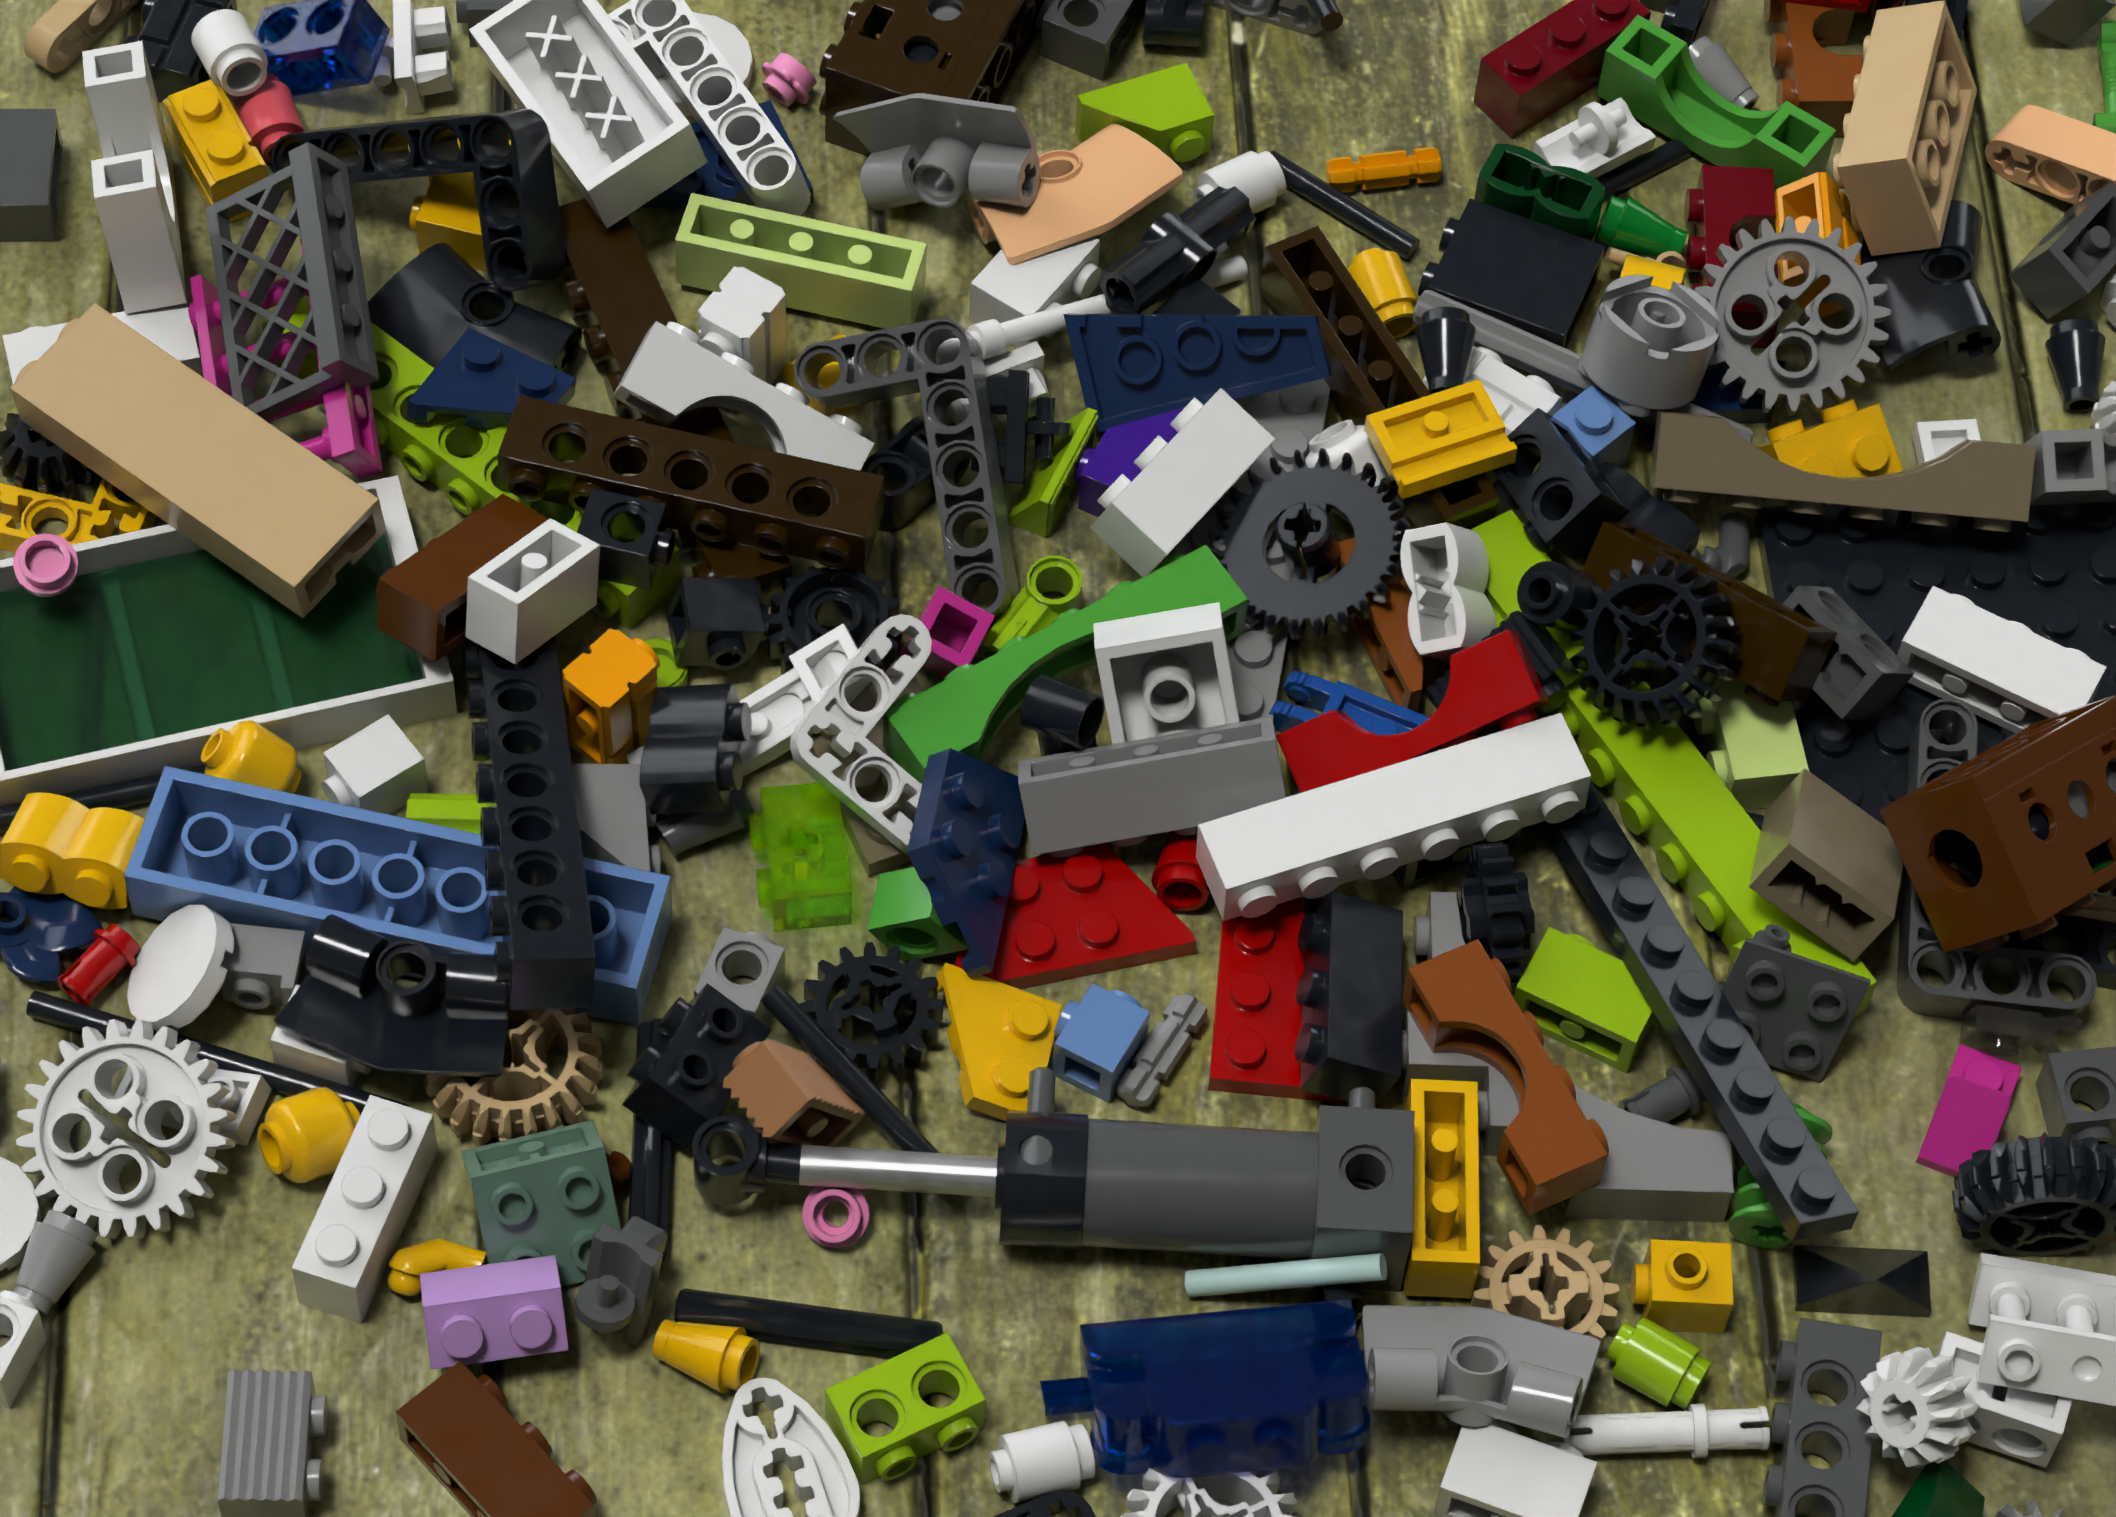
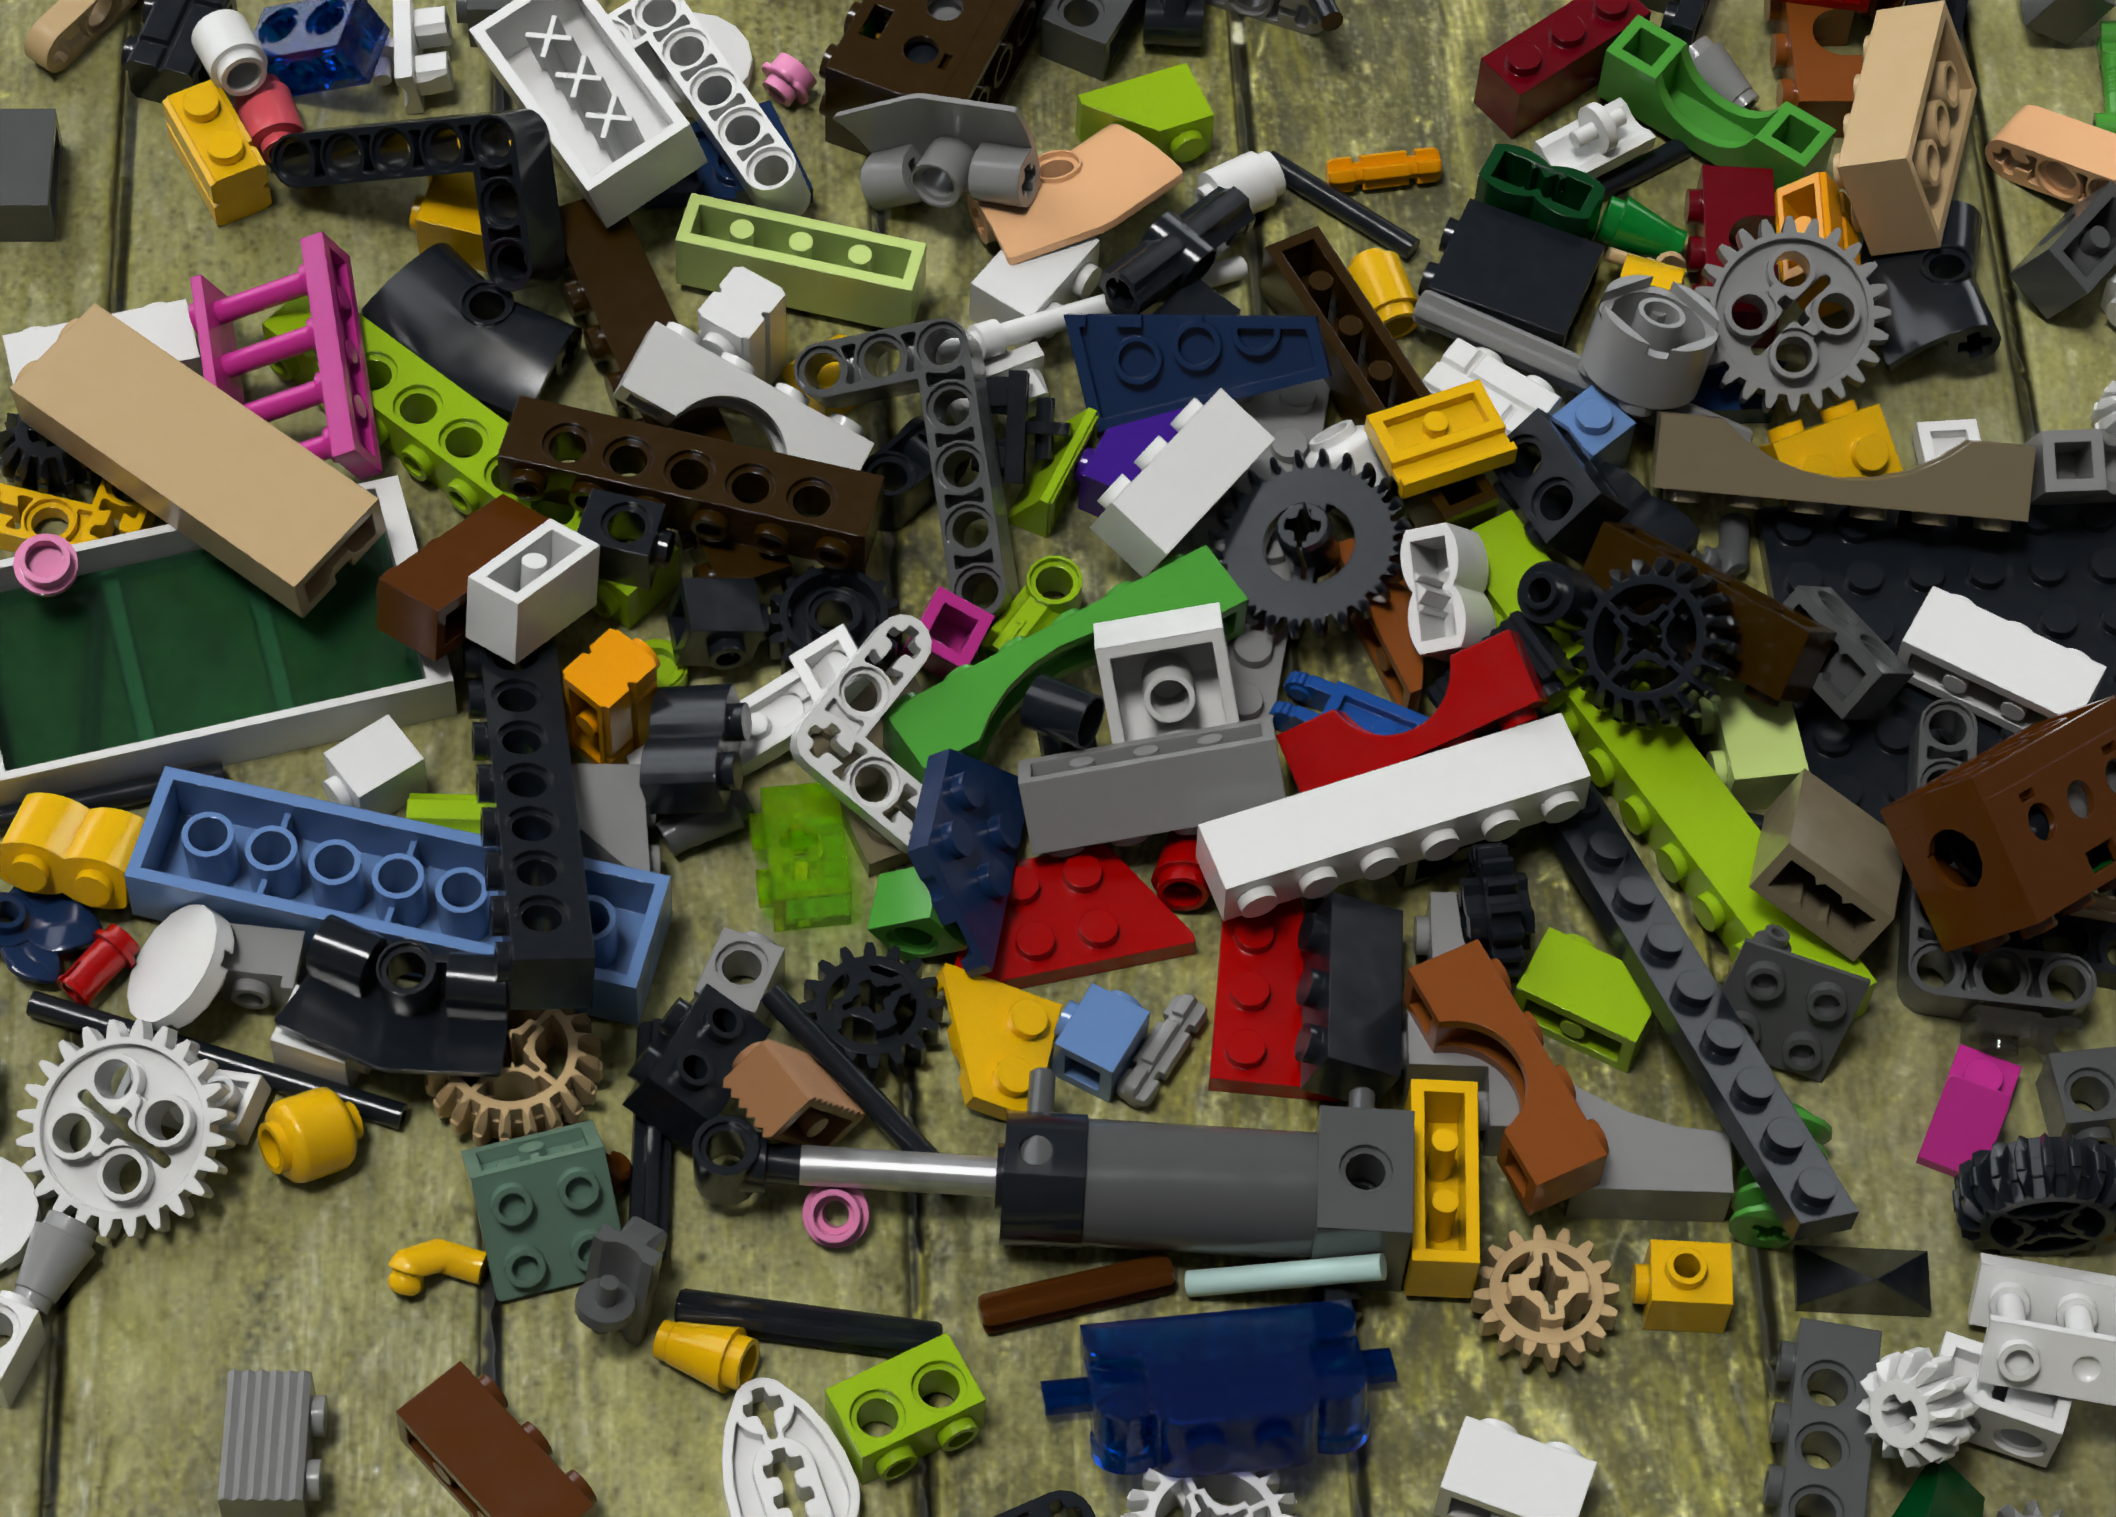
(134, 178): white arch -> none
(252, 757): yellow head -> none
(328, 269): dark grey fence -> none
(365, 1209): white brick -> none
(484, 382): dark blue wing -> none
(493, 1312): lavender piece -> none
(1041, 1460): white brick -> none
(1076, 1293): none -> reddish brown axle
(1445, 346): black cone -> none
(1476, 1365): light grey panel -> none
(1658, 1363): lime brick -> none
(1667, 1097): dark grey pin -> none
(1672, 1431): white pin -> none
(2077, 362): black cone -> none

